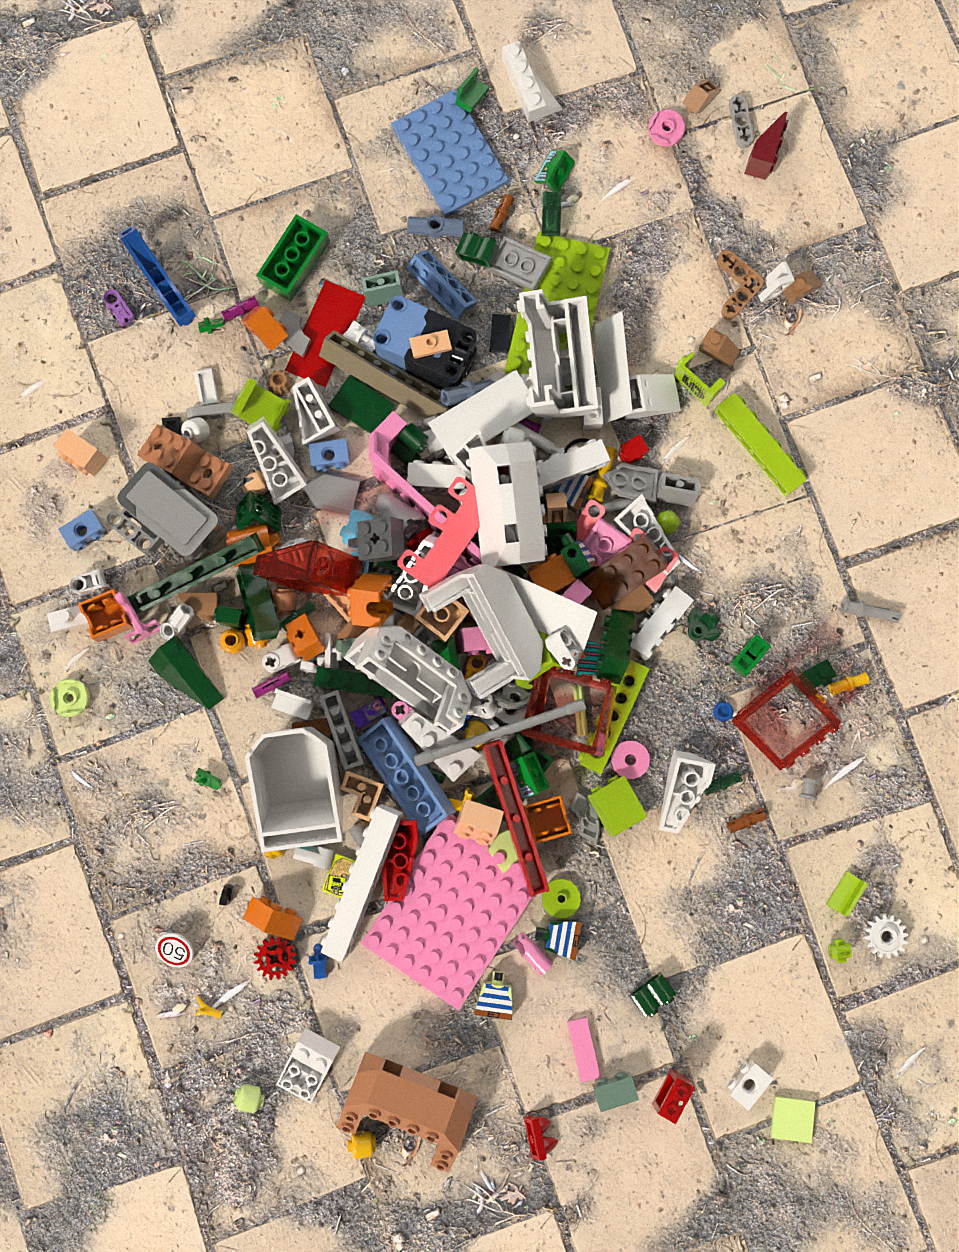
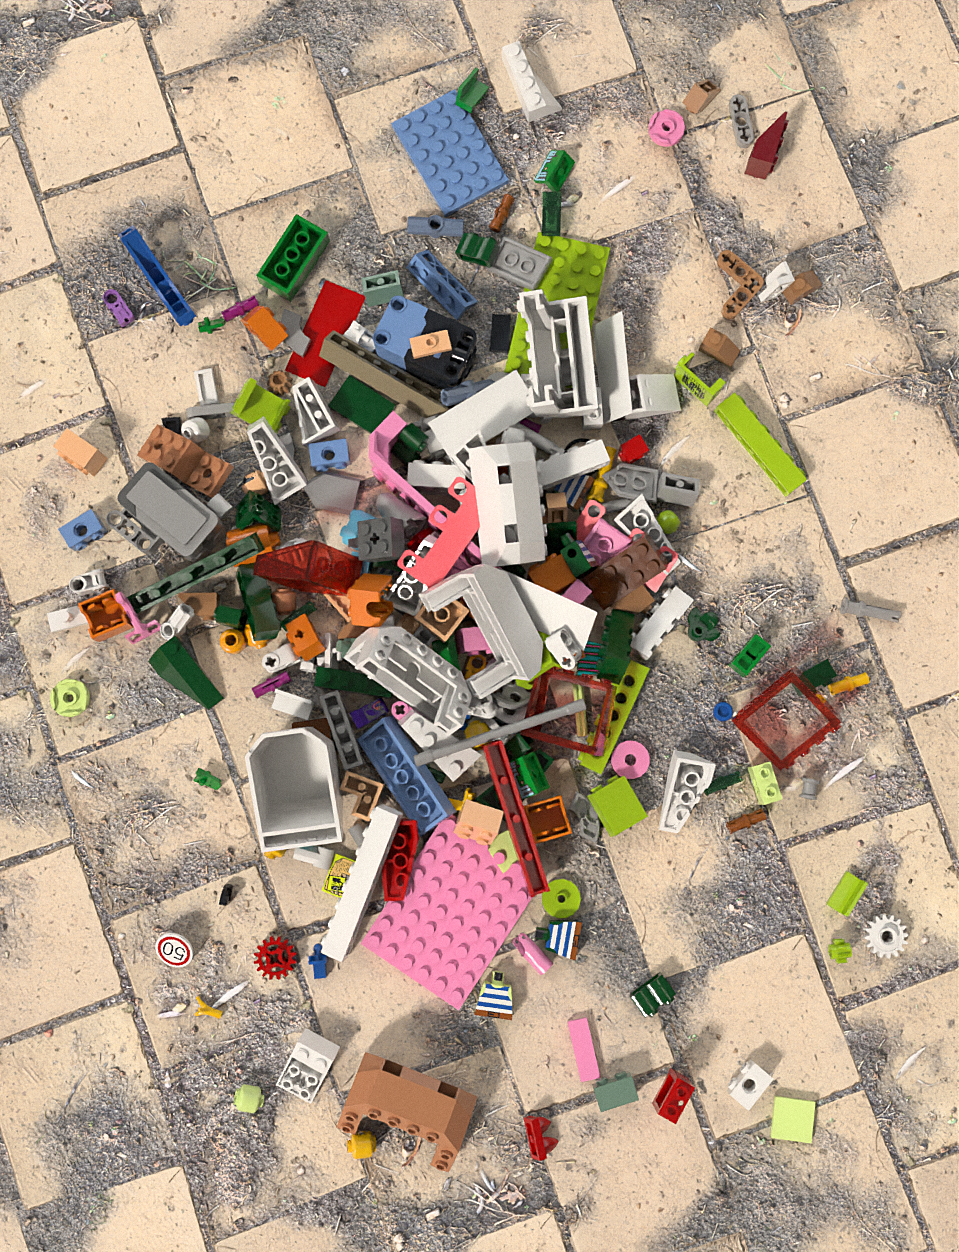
(220, 506): none -> white piece
(272, 918): orange brick -> none
(765, 783): none -> yellowish green brick

